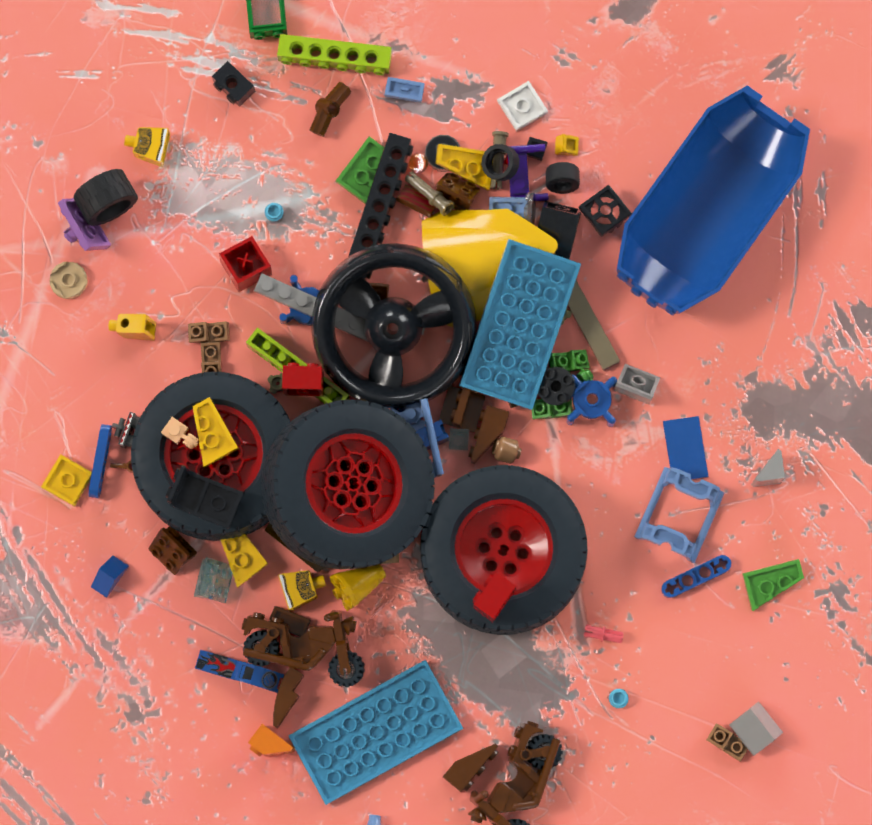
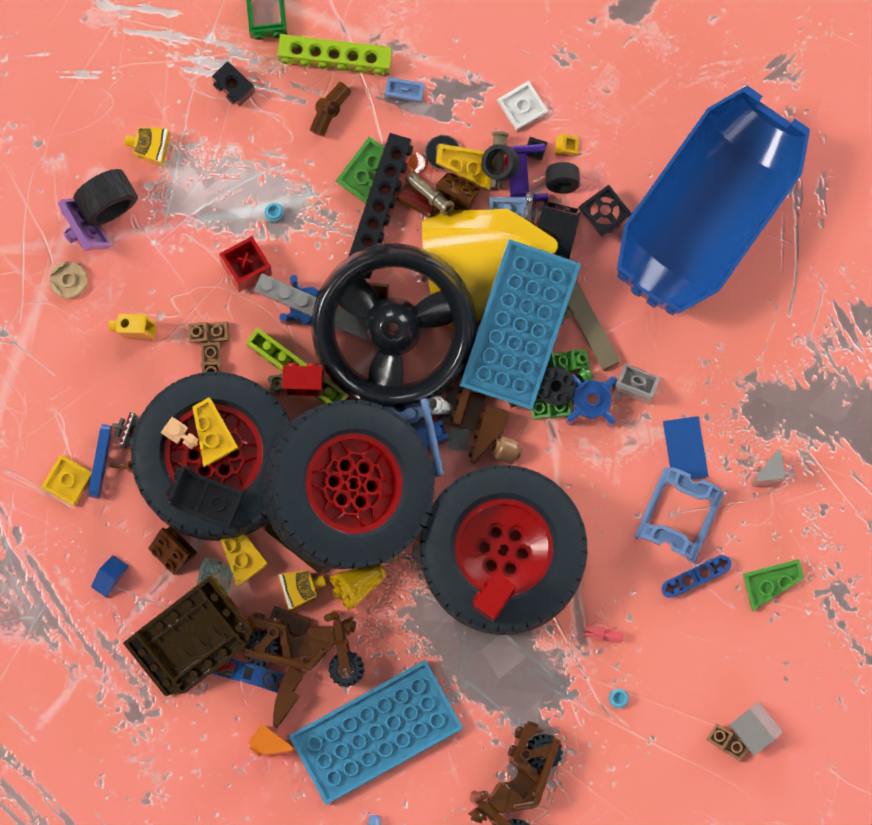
(190, 638): none -> dark brown slope
(439, 405): none -> white cone
(465, 769): reddish brown slope -> none

